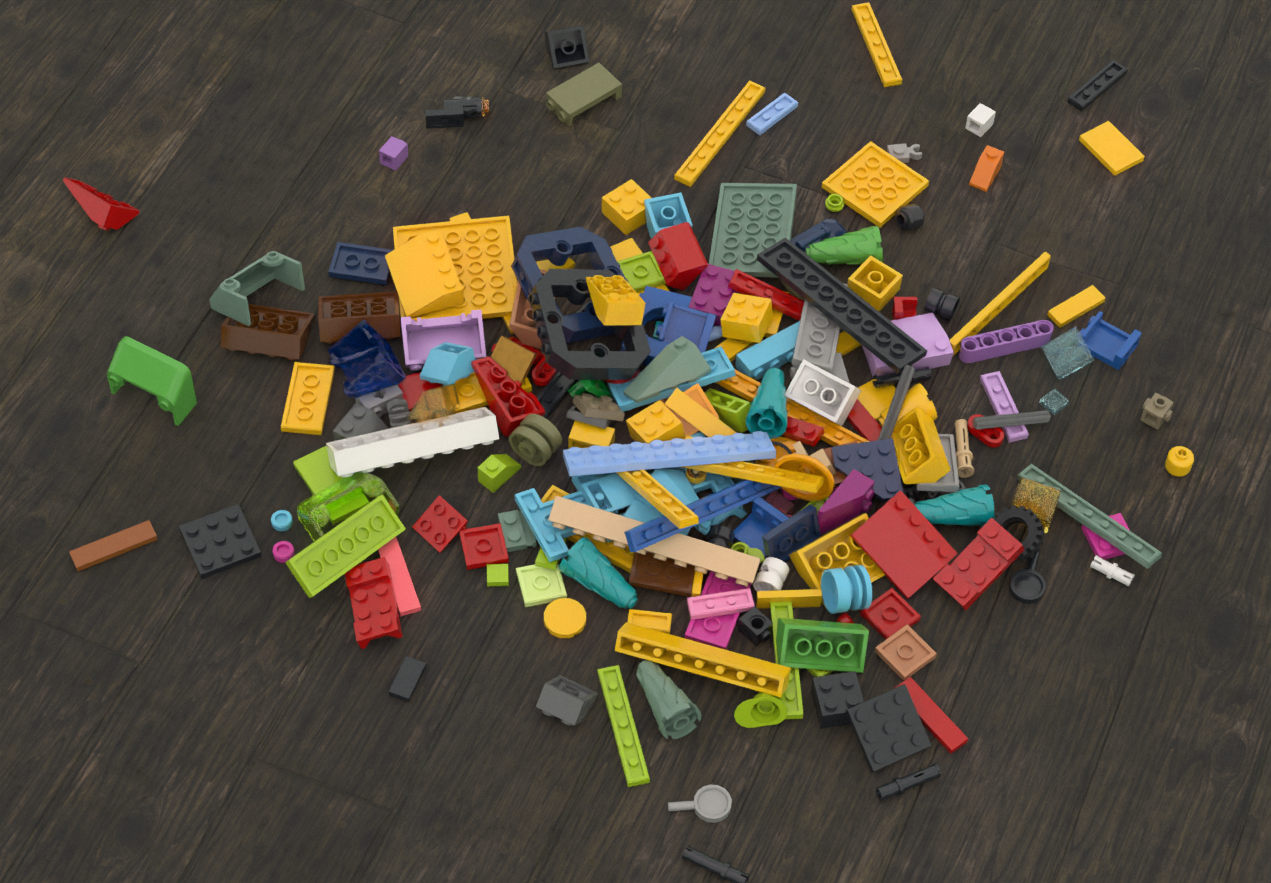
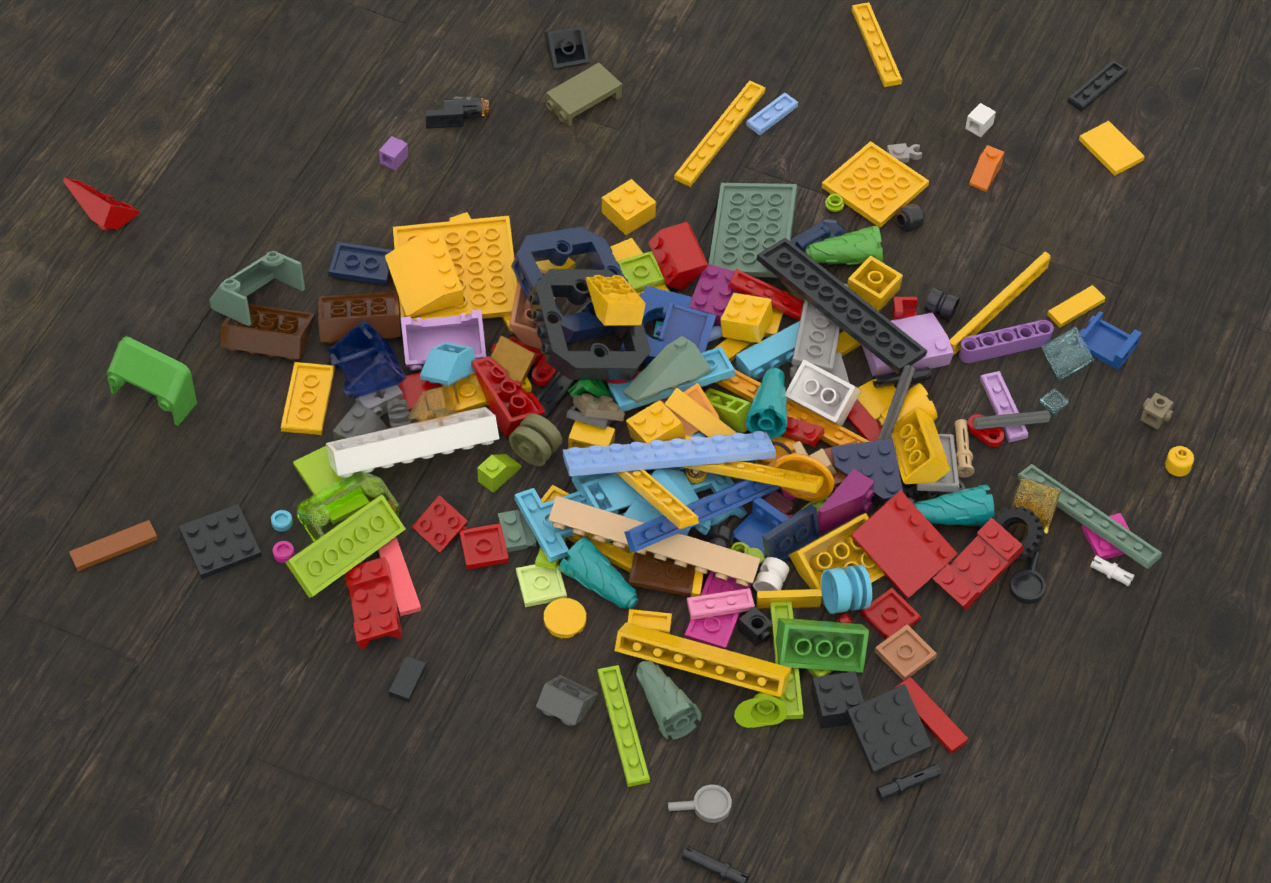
(497, 575): lime tile -> none
(665, 212): medium azure slope -> none

